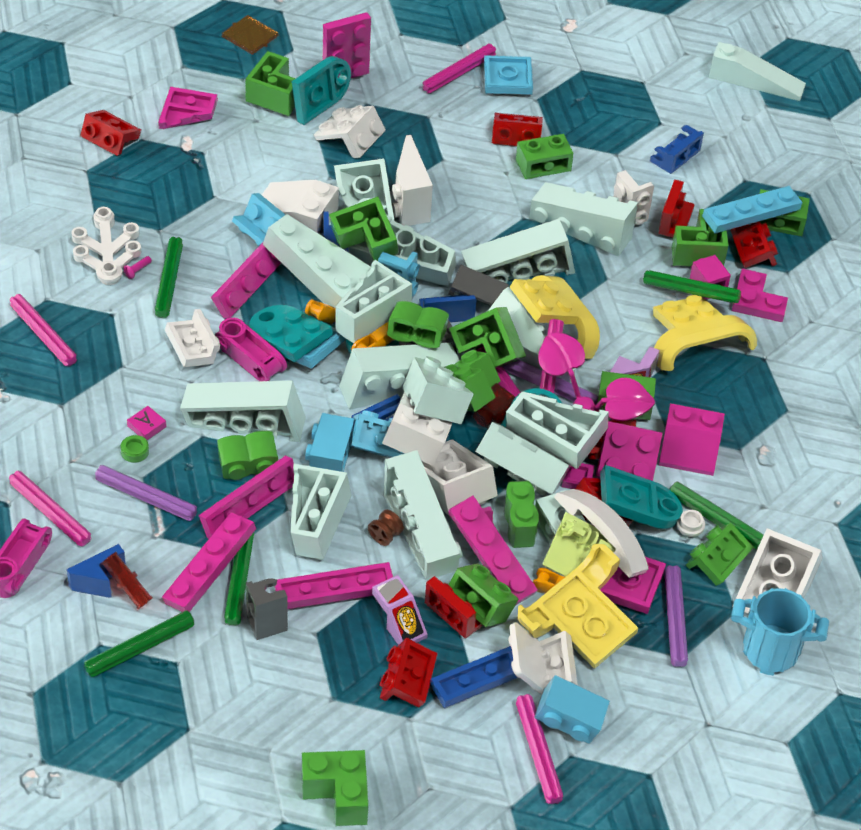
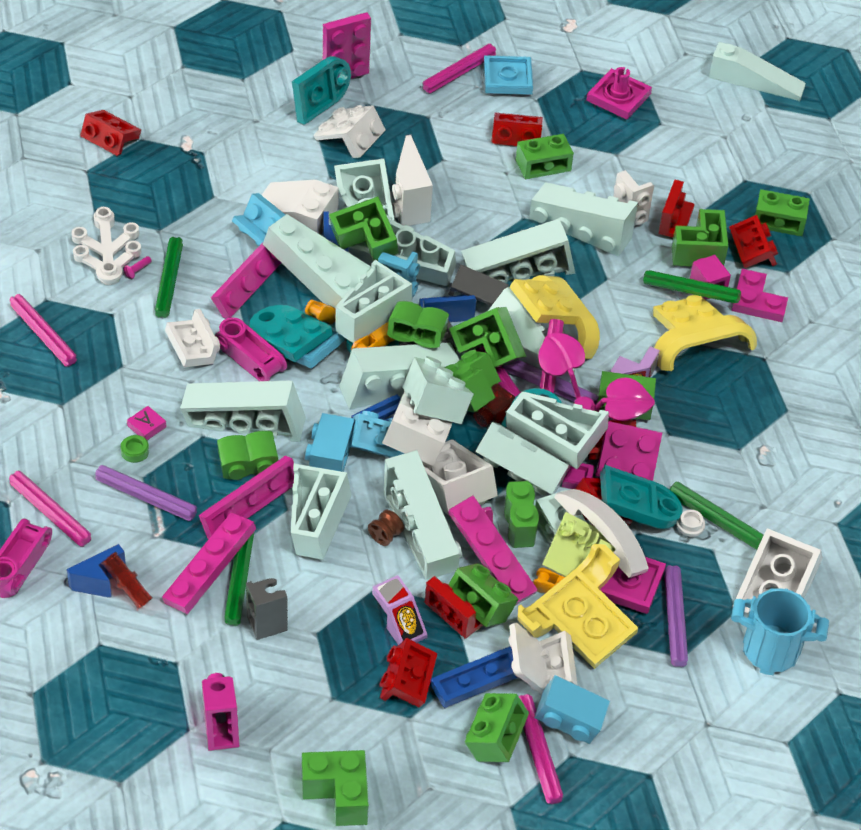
(139, 643): green axle -> none
(187, 107): dark pink wing -> none
(217, 698): none -> dark pink torso
(250, 34): clear orange piece -> none
(271, 85): bright green brick -> none
(333, 585): dark pink plate -> none
(496, 727): none -> bright green brick
(619, 93): none -> dark pink plate
(679, 150): blue hinge -> none
(691, 439): dark pink slope -> none
(721, 553): bright green bracket -> none
(752, 209): medium azure plate -> none

